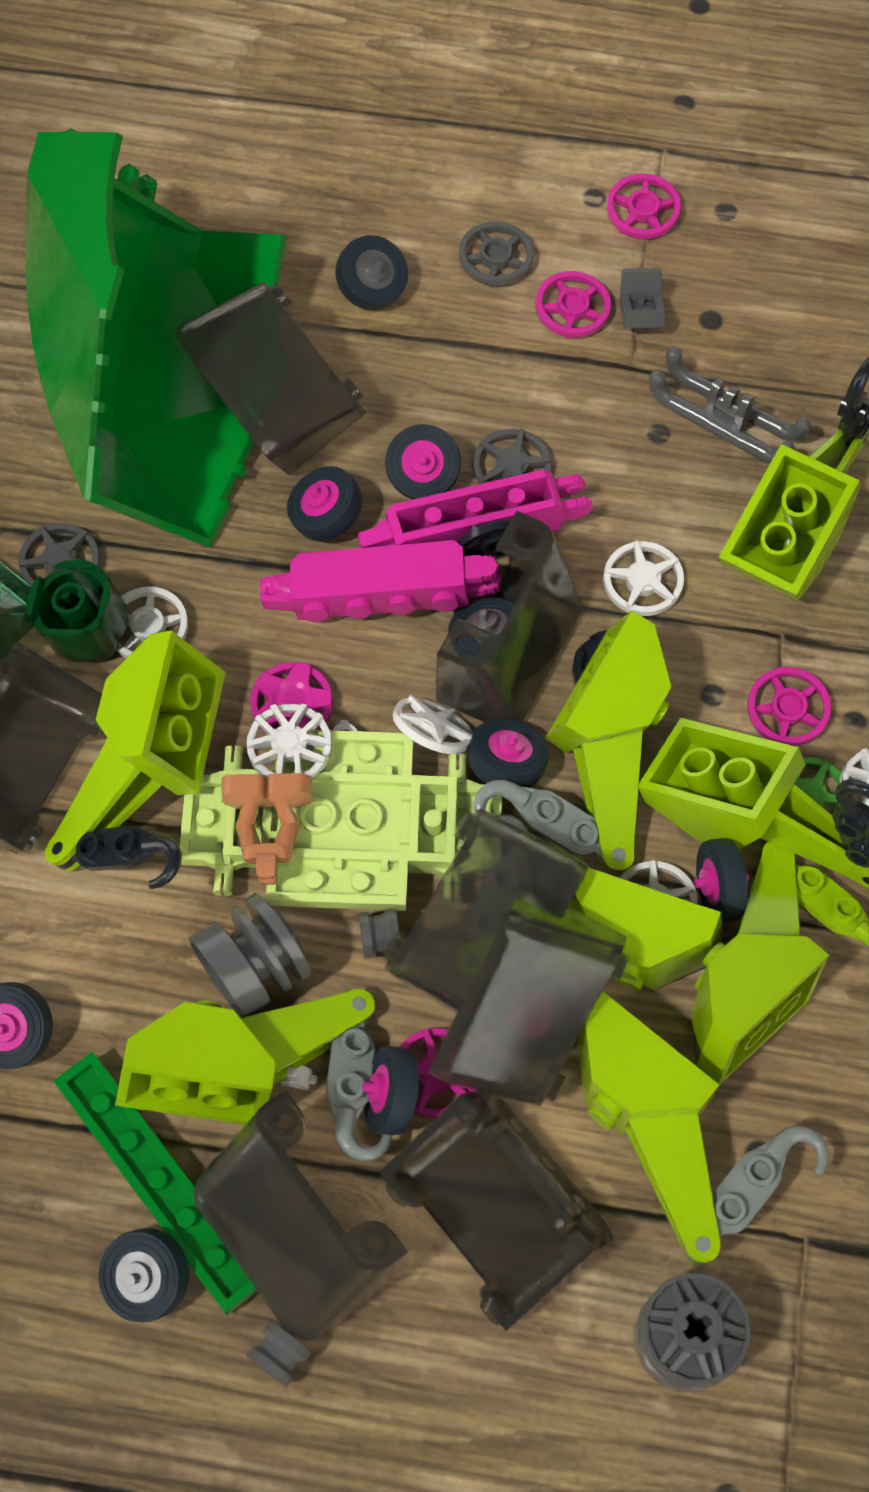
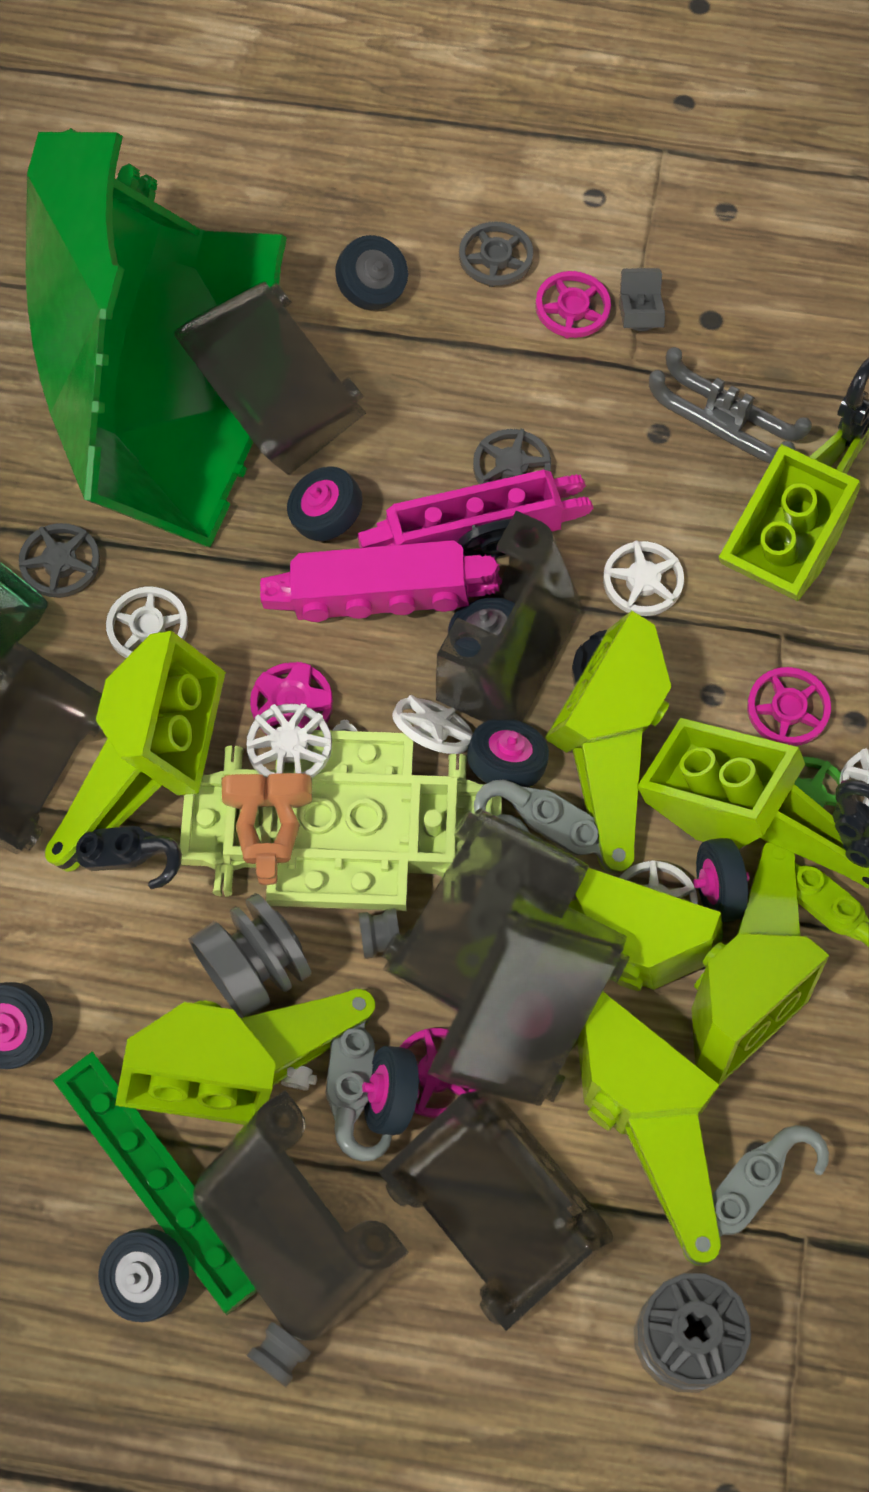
(78, 611): dark green brick -> none
(422, 461): black wheel -> none
(643, 206): dark pink wheel -> none

